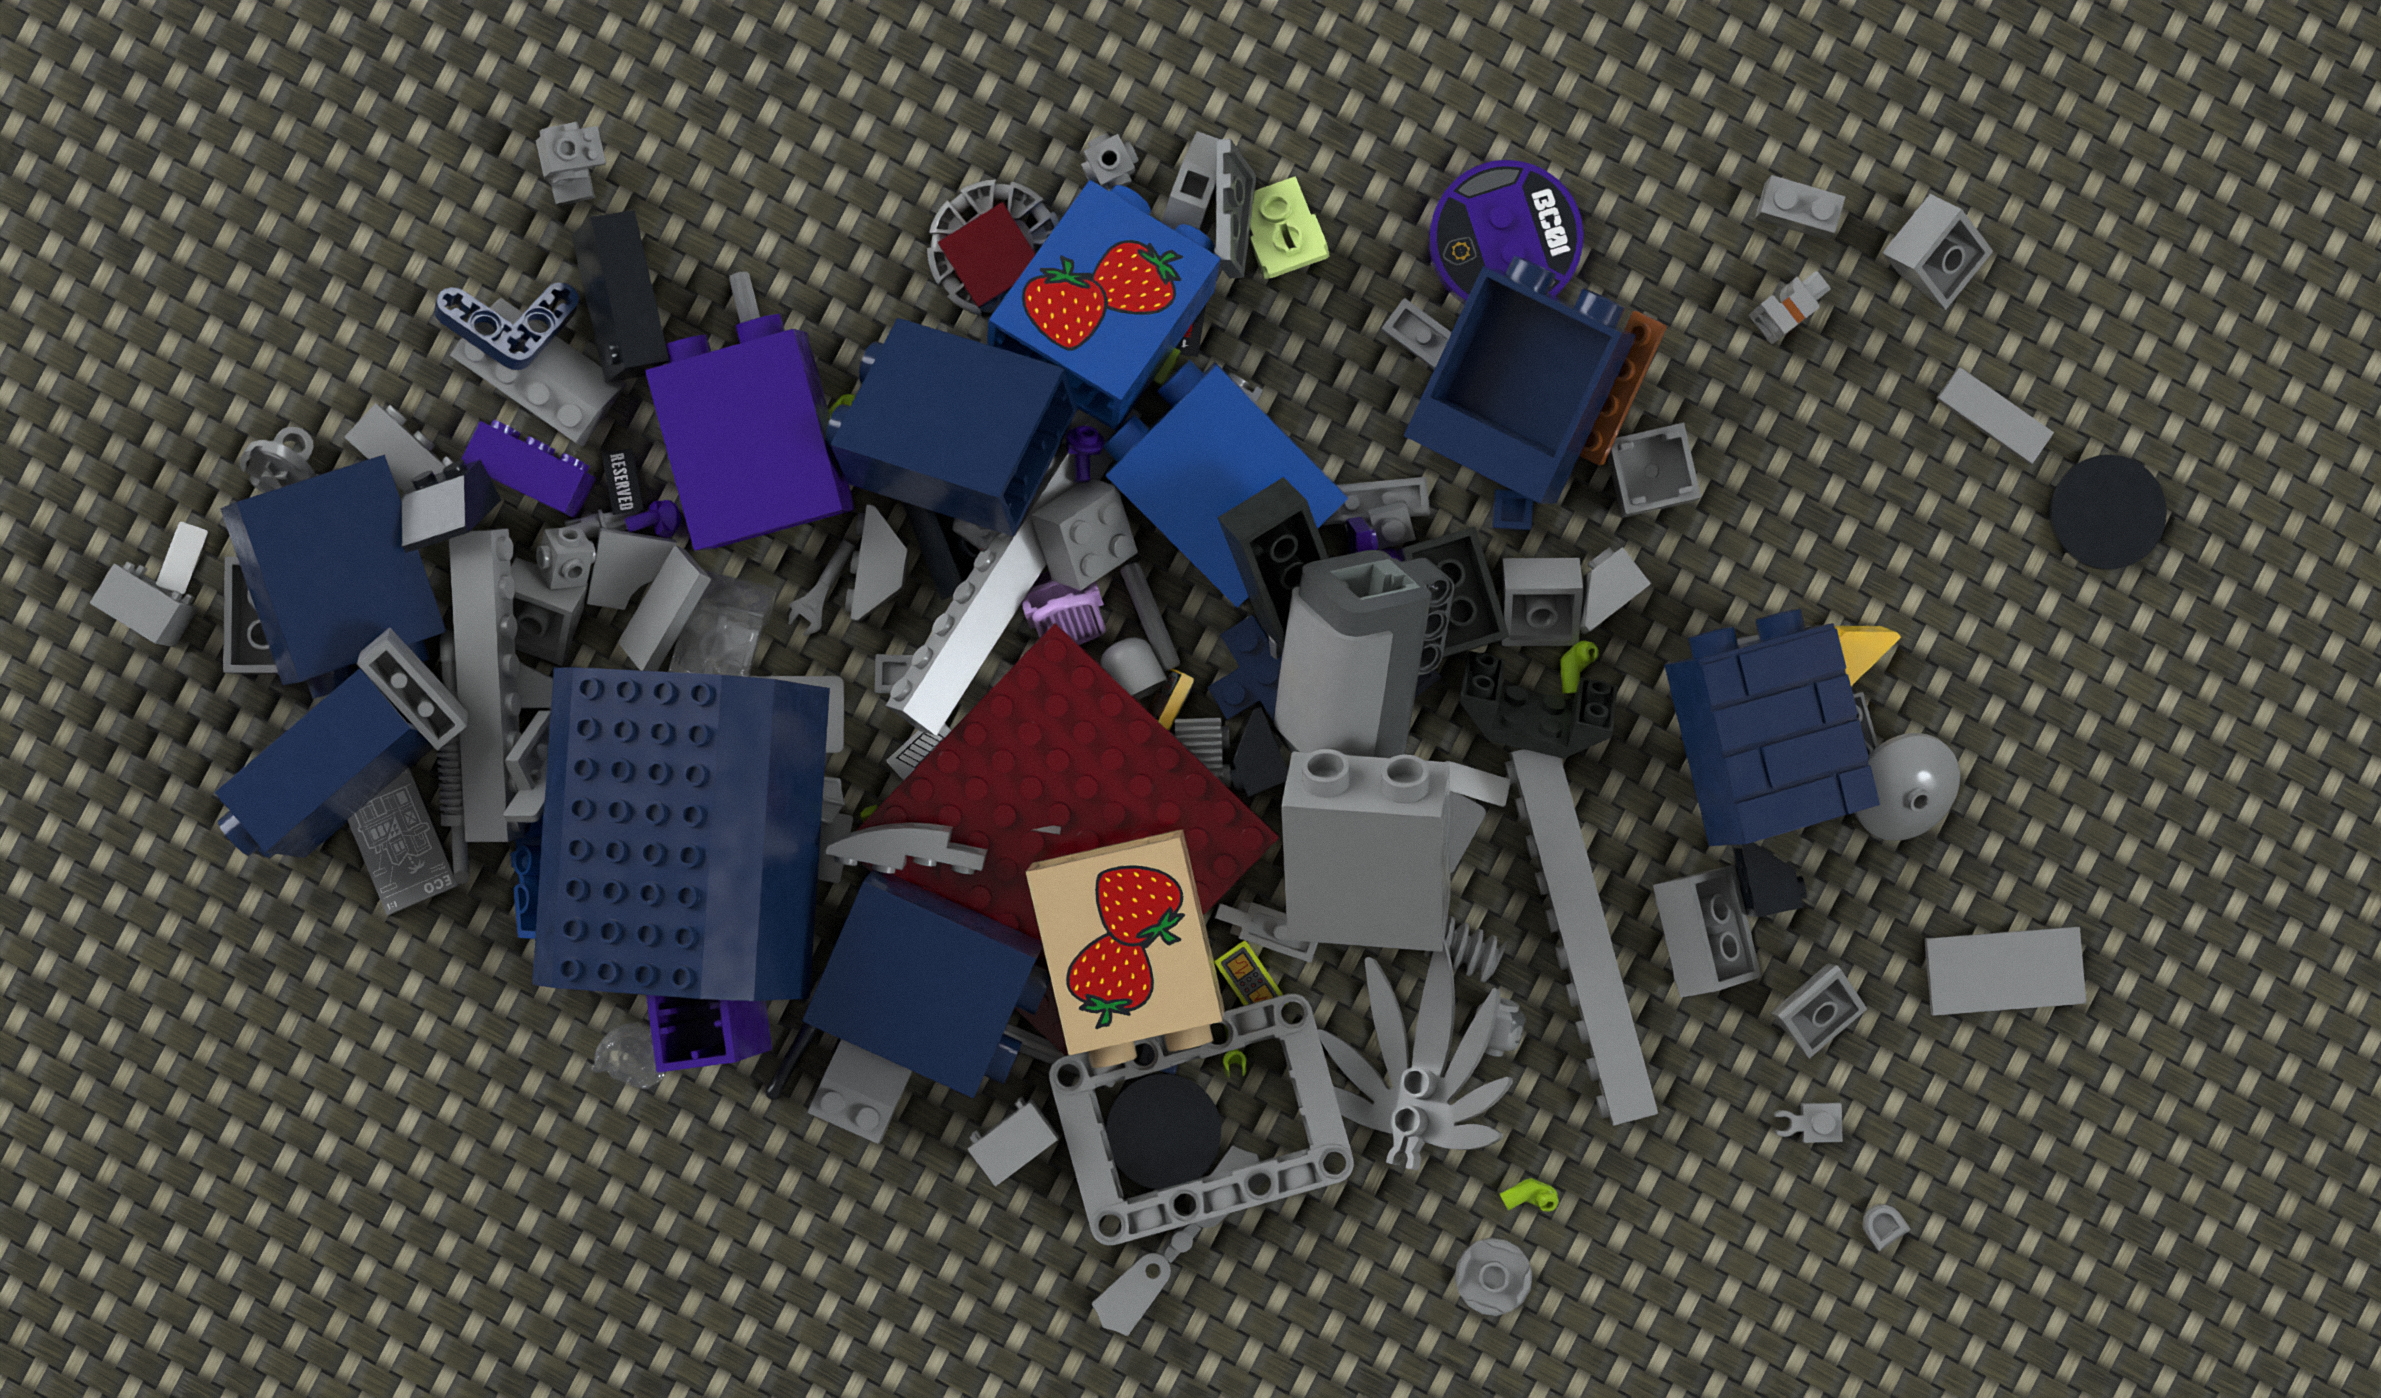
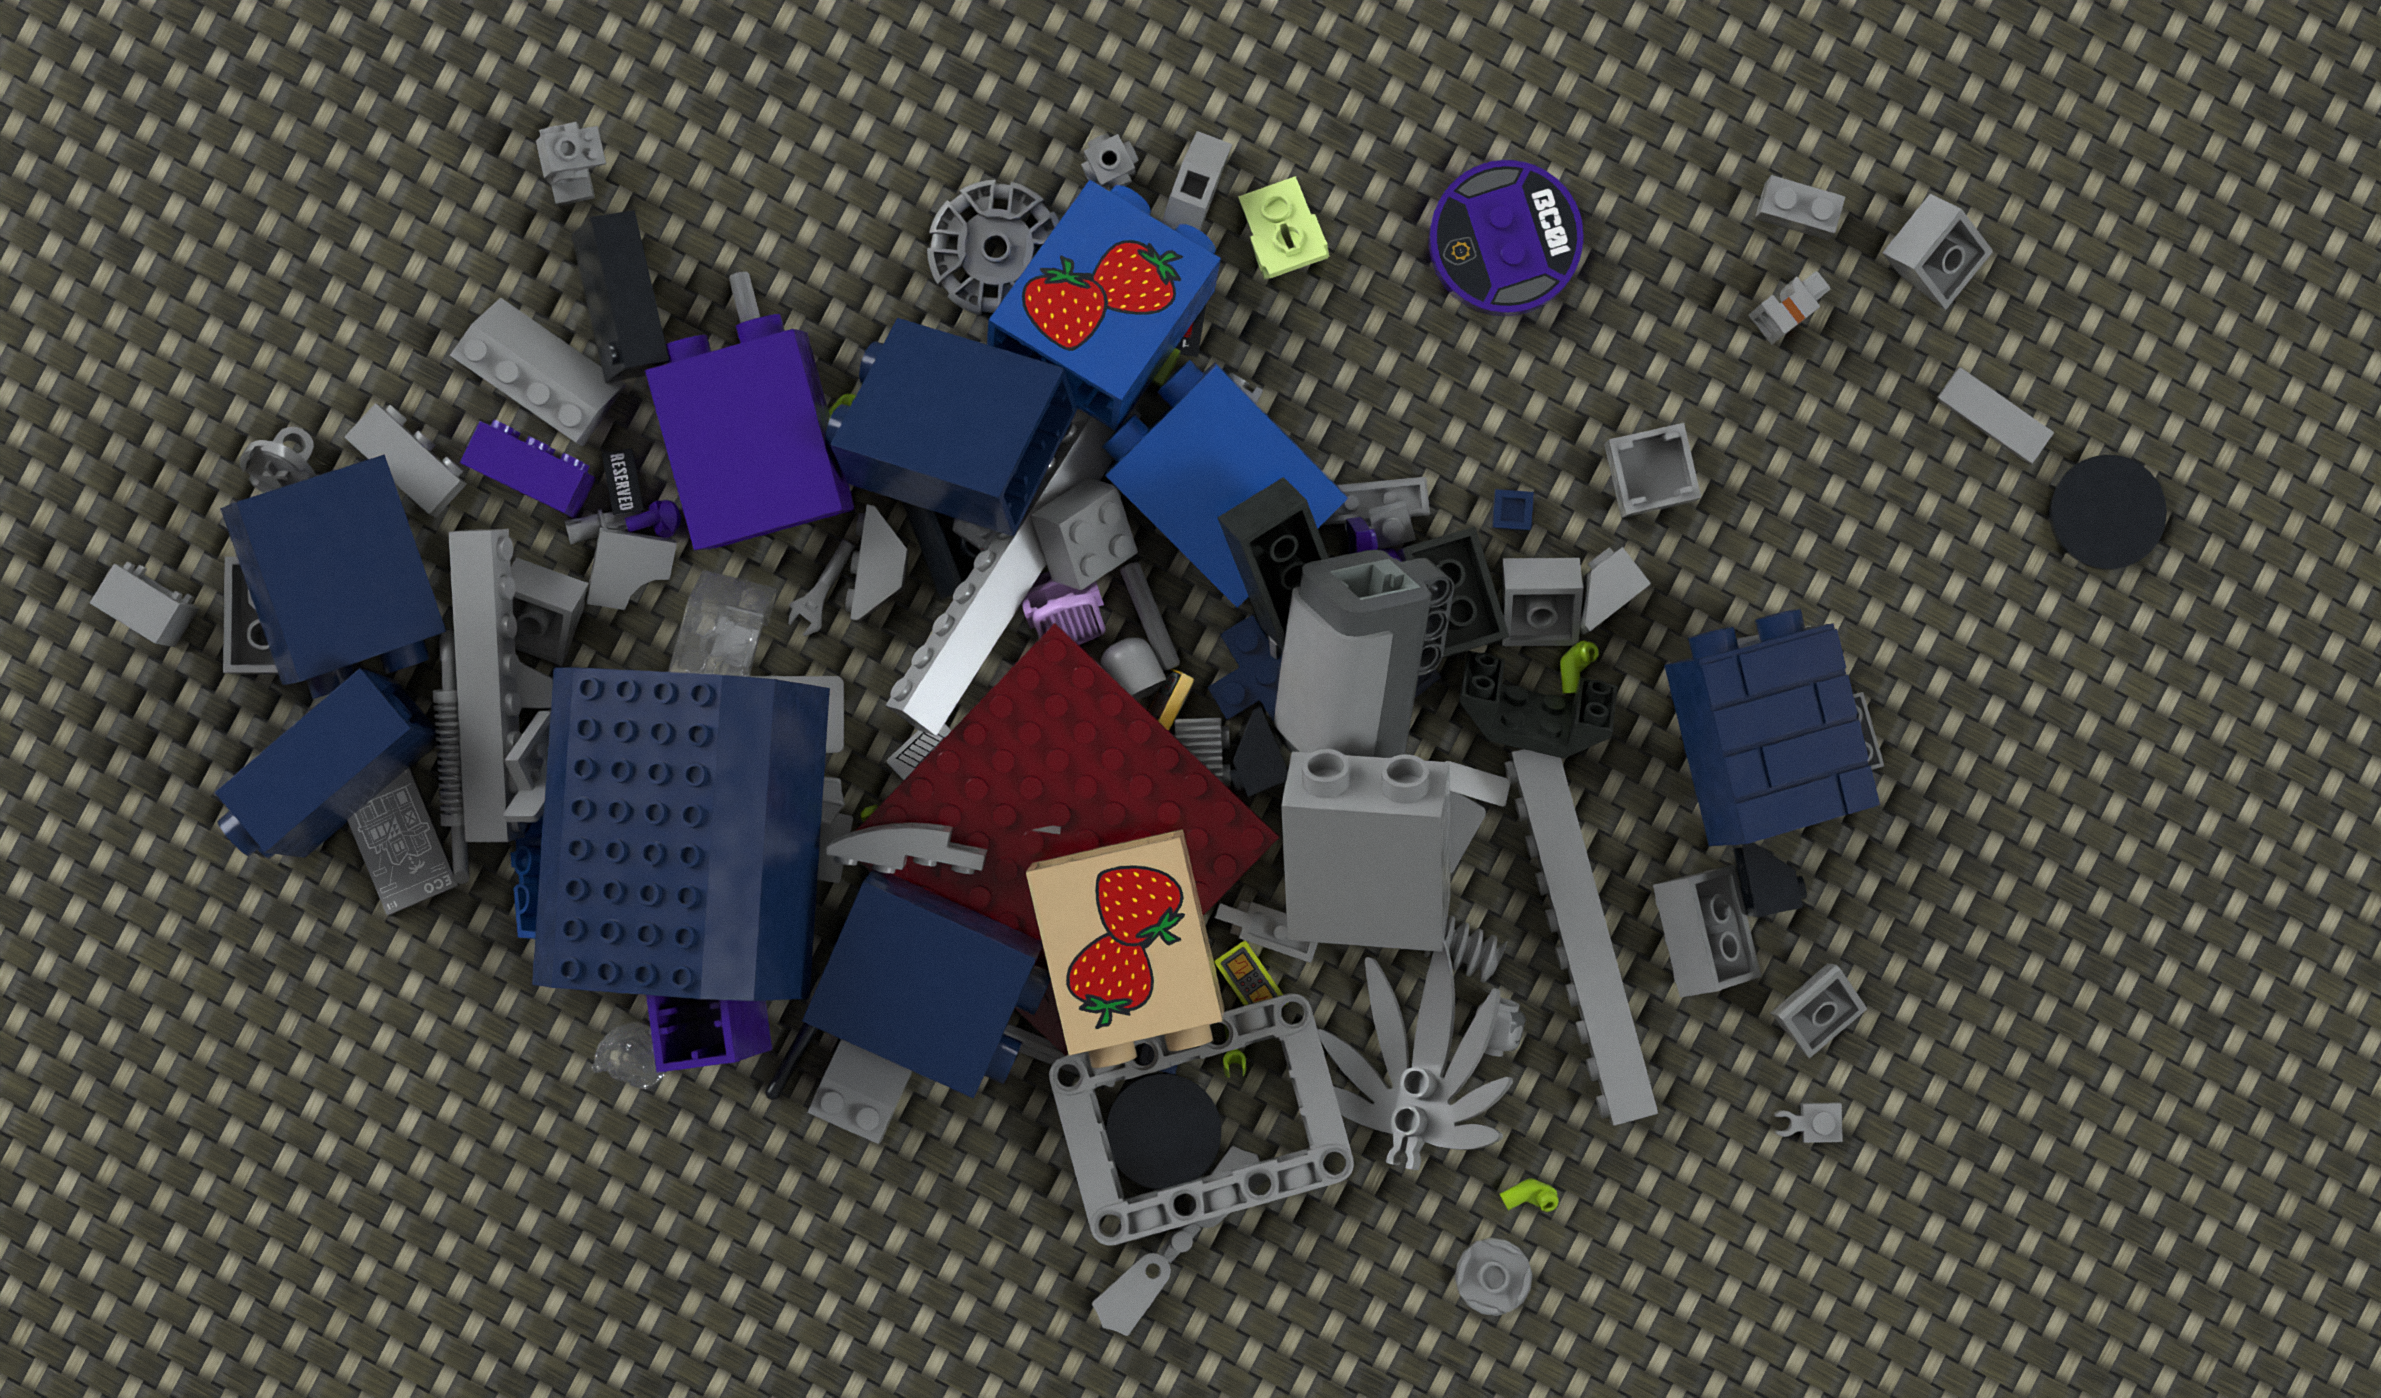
(181, 557): white sticker -> none
(413, 688): light grey brick -> none
(446, 504): slope -> none
(506, 334): dark blue beam -> none
(565, 557): light grey brick -> none
(664, 610): light grey tile -> none
(890, 670): light grey tile -> none
(988, 254): dark red tile -> none
(1013, 1141): light grey container -> none
(1083, 442): dark purple plate -> none
(1233, 207): dark grey wing -> none
(1417, 332): light grey plate -> none
(1522, 380): dark blue brick -> none
(1625, 387): dark orange bracket -> none
(1864, 647): yellow slope -> none
(1883, 1225): light grey tile -> none
(1902, 771): light grey dish -> none
(2005, 971): light grey tile -> none

